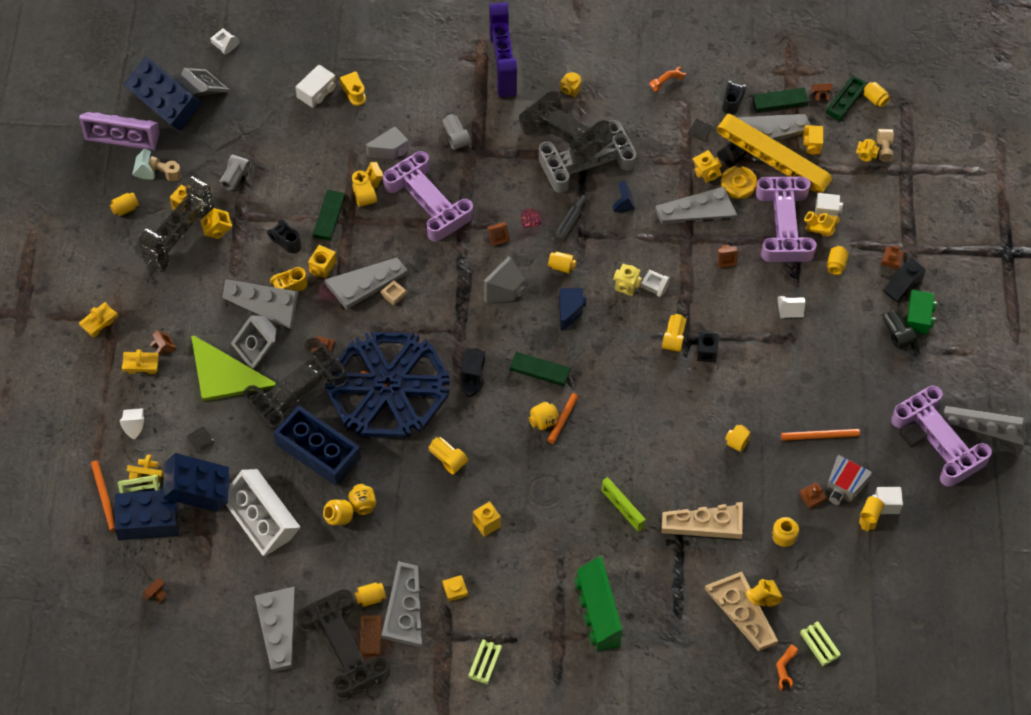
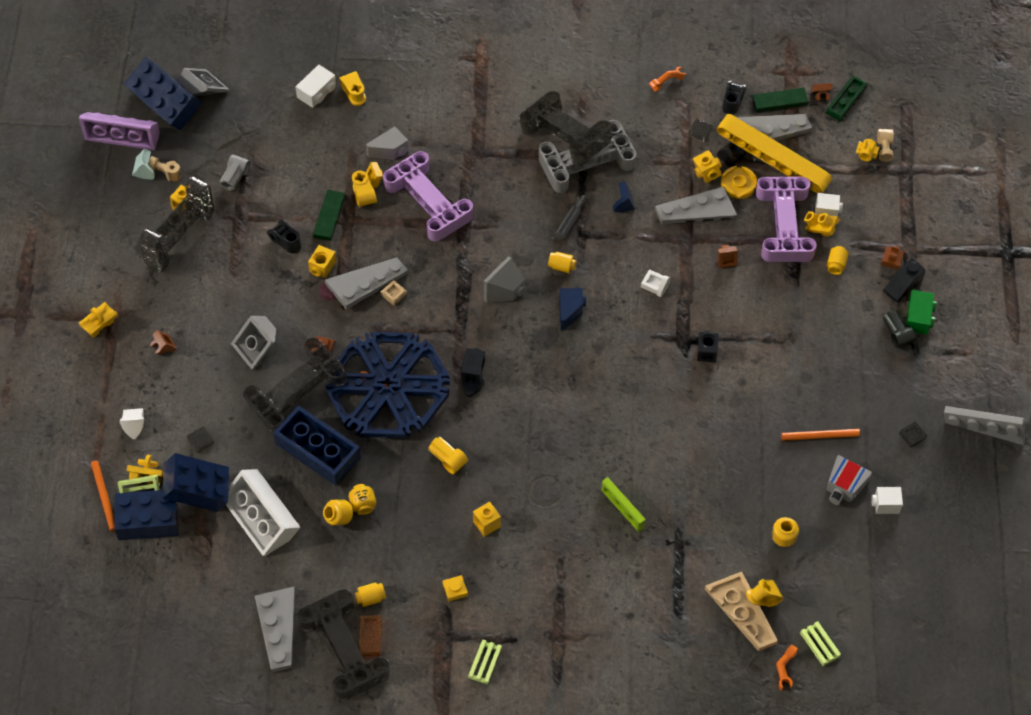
(124, 204): yellow brick -> none
(140, 362): yellow hips -> none
(155, 591): dark orange tile -> none
(216, 223): yellow brick -> none
(223, 375): lime tile -> none
(225, 41): white tile -> none
(266, 301): light grey wing -> none
(288, 280): yellow piece -> none
(403, 611): light grey wing -> none
(456, 134): light grey piece -> none
(498, 234): dark orange tile -> none
(501, 41): dark purple beam -> none
(530, 217): clear pink tile -> none
(540, 369): dark green tile -> none
(543, 416): yellow head -> none
(562, 419): orange bar -> none
(571, 84): yellow plate -> none
(598, 605): green slope -> none
(627, 279): light yellow brick -> none
(674, 336): yellow piece -> none
(712, 522): tan wing -> none
(738, 438): yellow plate -> none
(791, 307): white tile -> none
(813, 139): yellow brick -> none
(813, 495): dark orange tile -> none
(871, 513): yellow piece -> none
(876, 94): yellow brick -> none
(941, 436): lavender beam -> none

